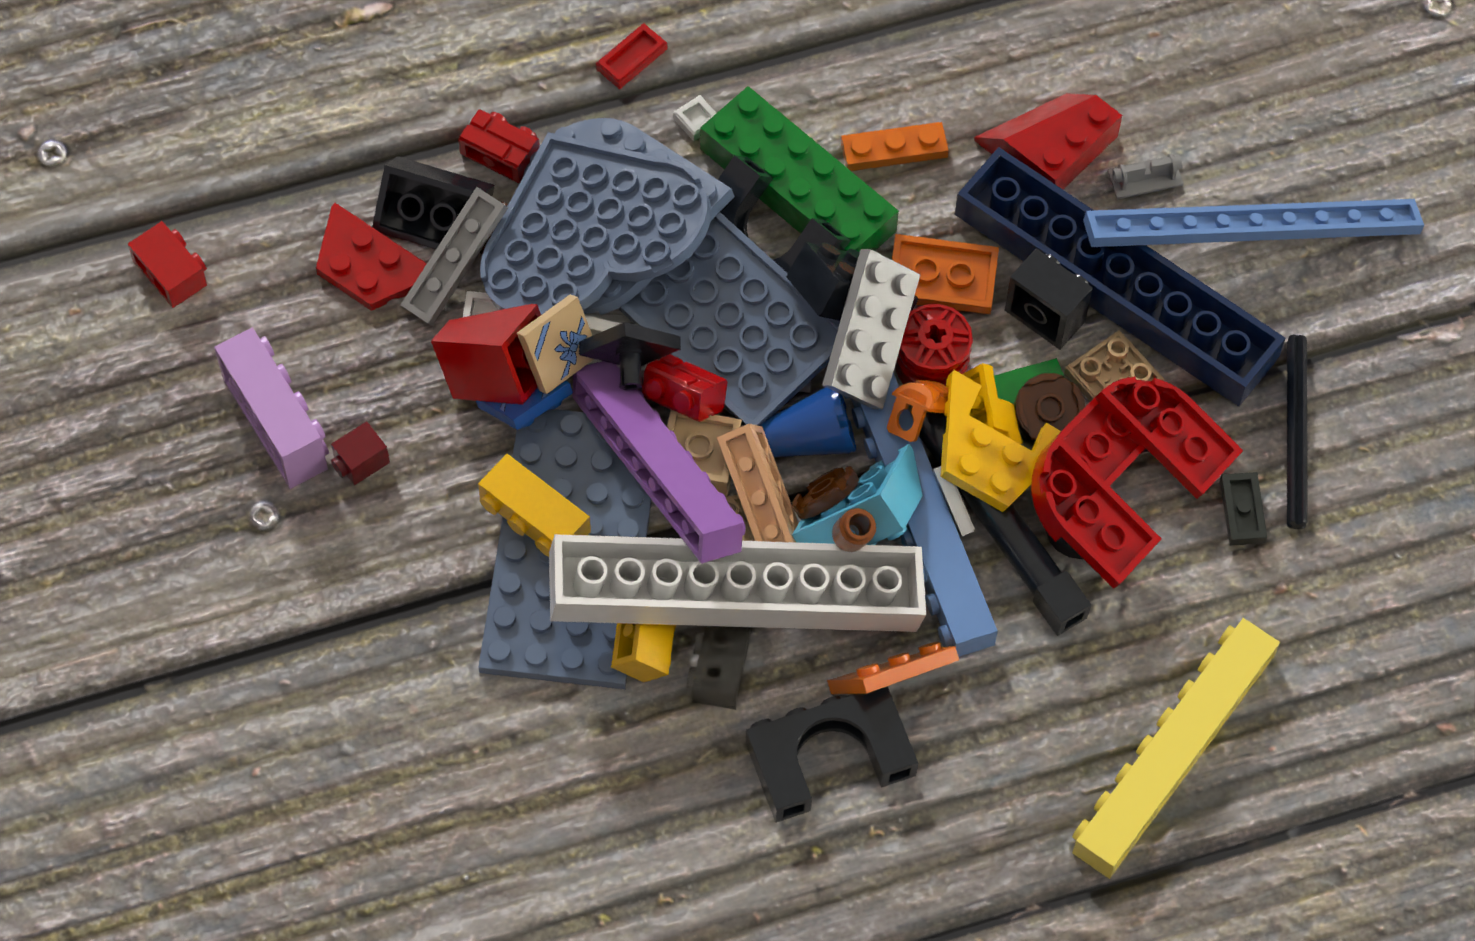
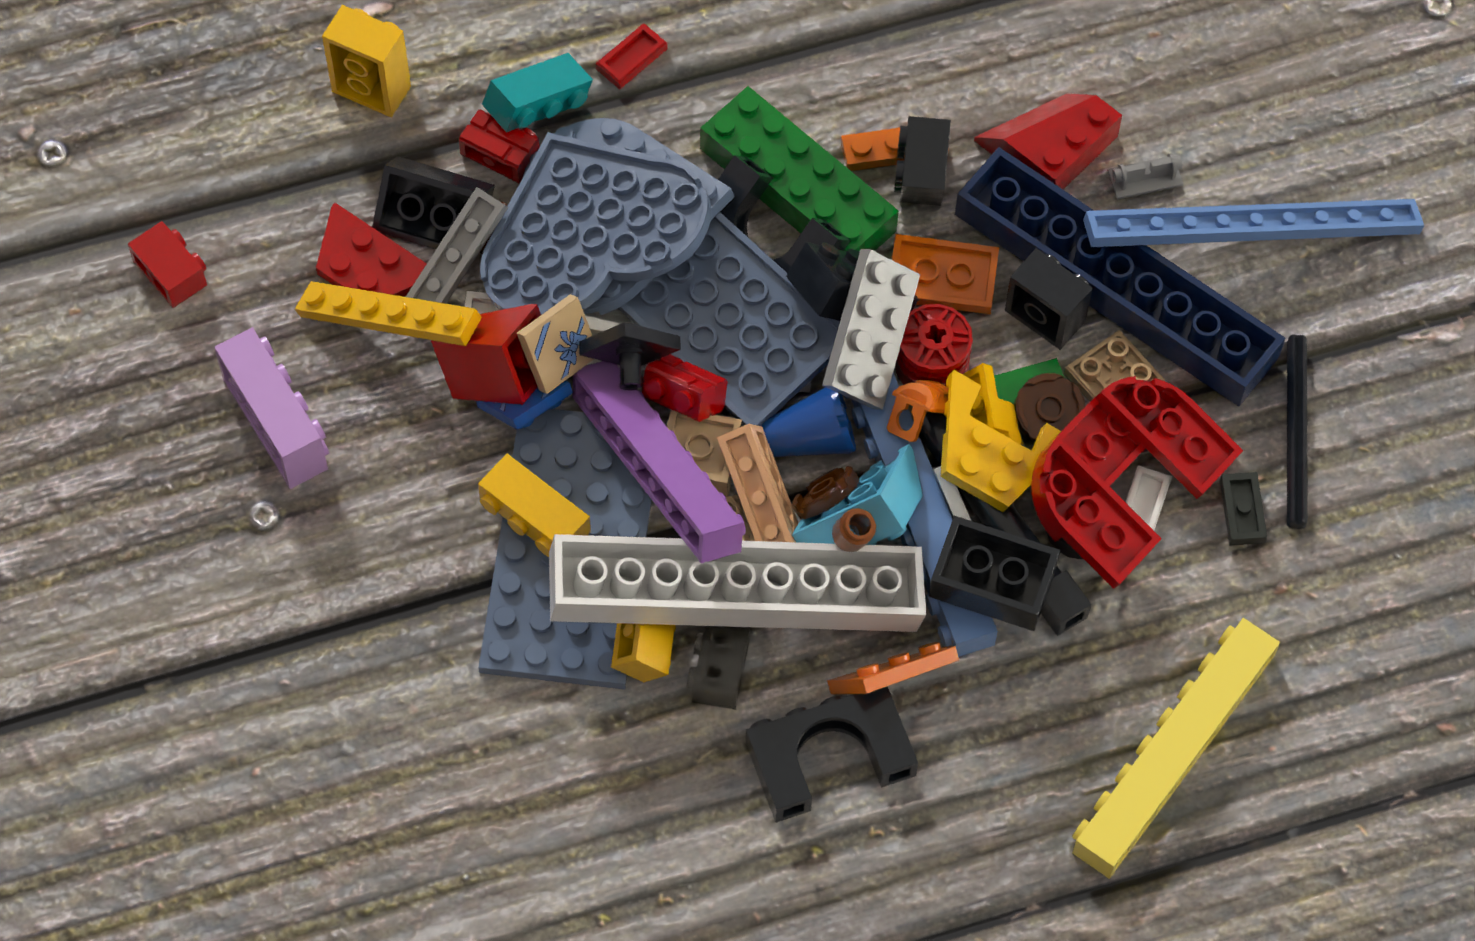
(359, 454): dark red brick -> none
(367, 60): none -> yellow brick
(388, 313): none -> yellow plate
(537, 92): none -> teal brick
(693, 116): white tile -> none
(925, 155): none -> black brick
(994, 573): none -> black brick
(1148, 494): none -> white tile

